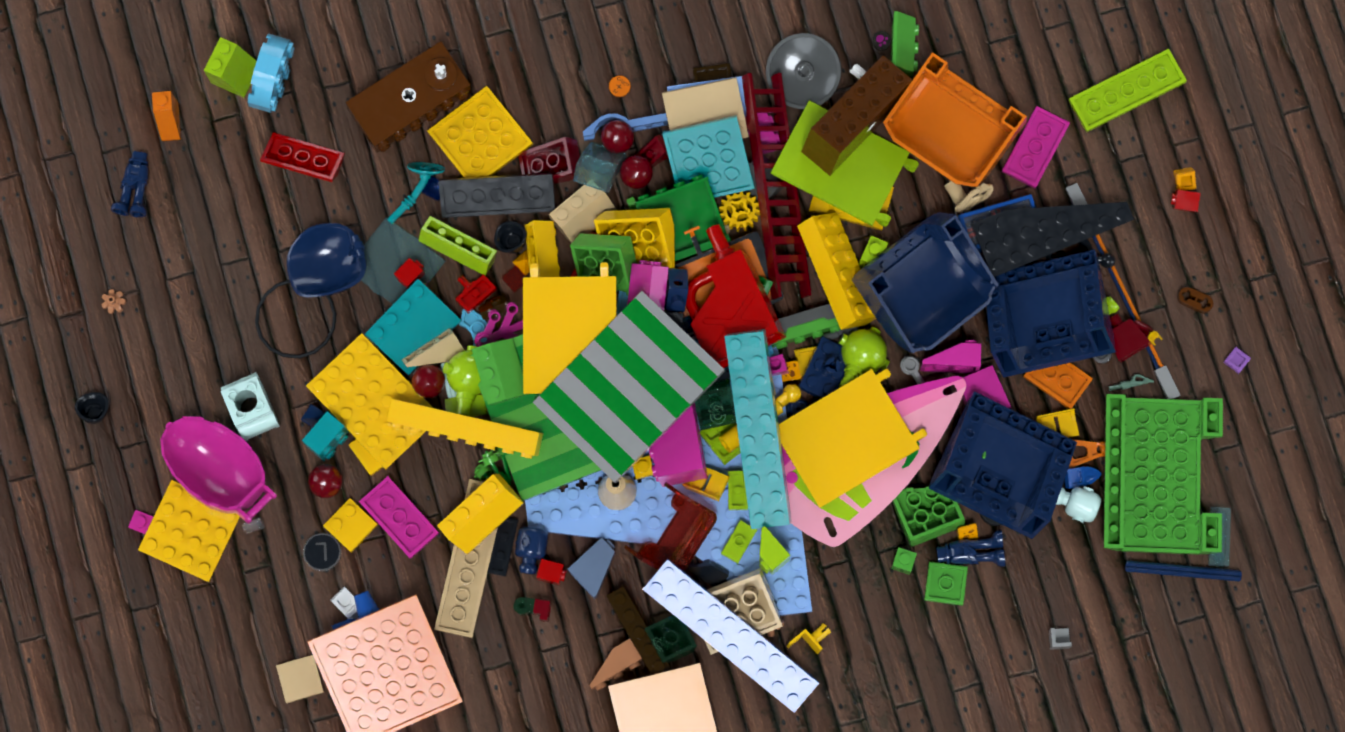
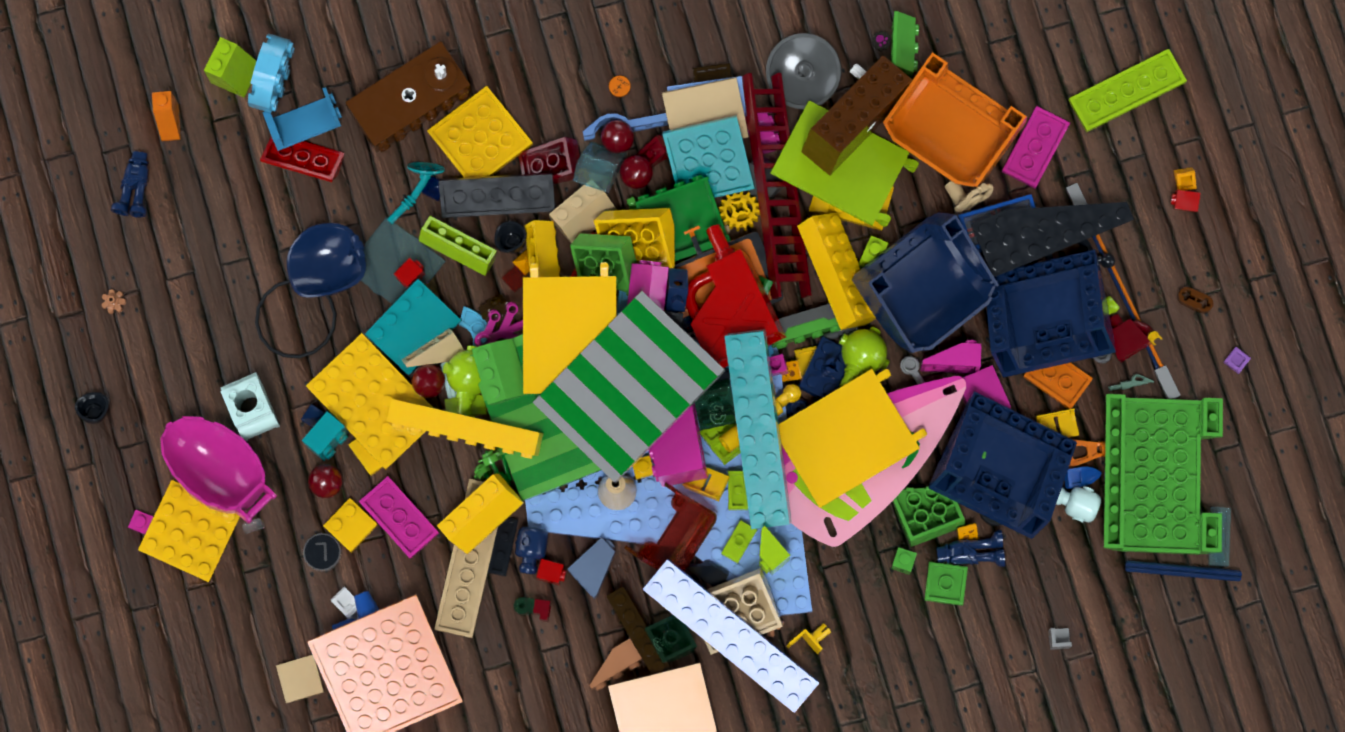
(303, 122): none -> dark azure panel
(474, 292): red plate -> none

